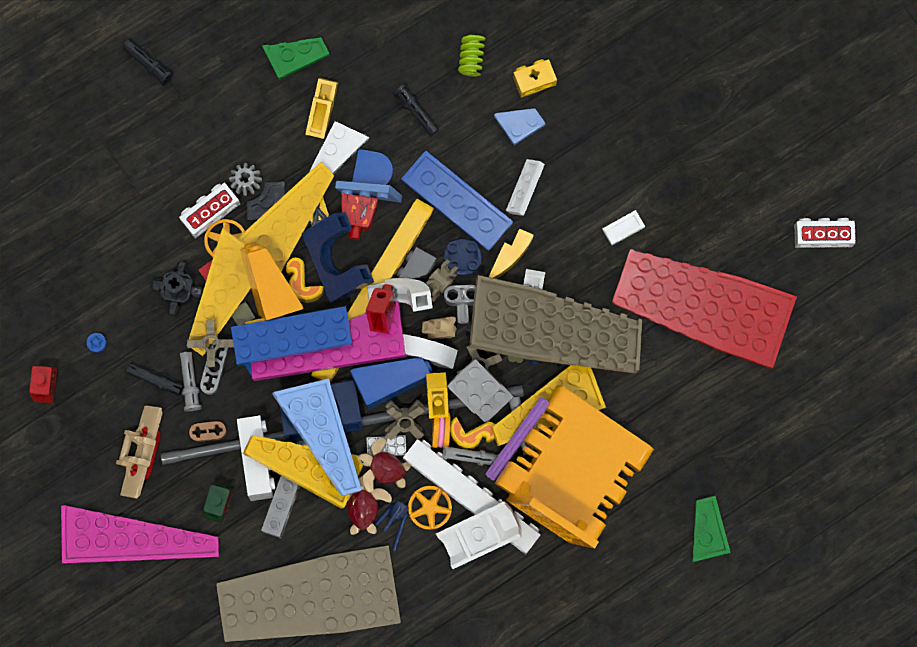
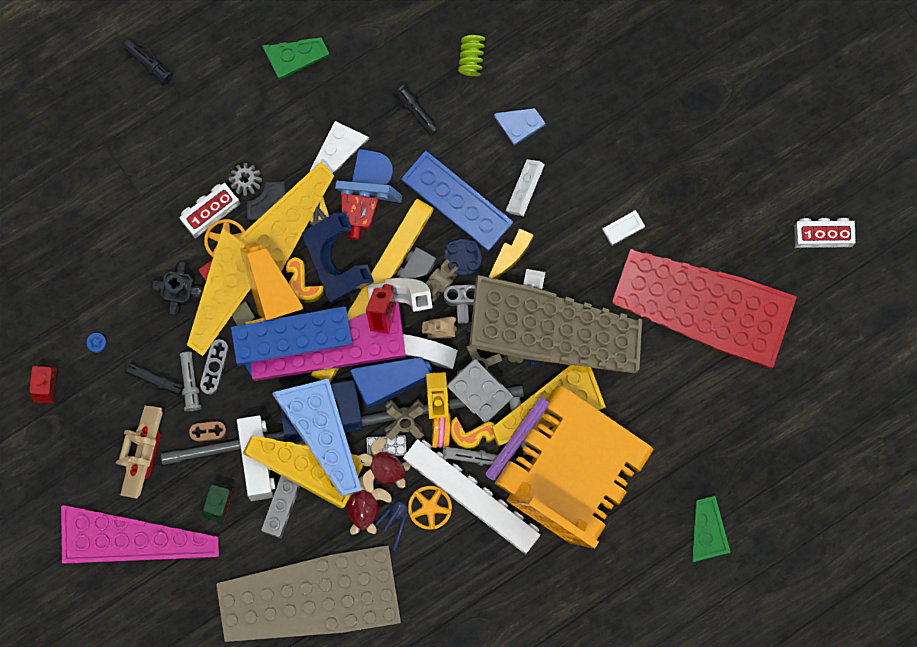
(201, 343): dark tan pin -> none
(321, 108): yellow slope -> none
(480, 534): white piece -> none
(528, 85): yellow brick -> none

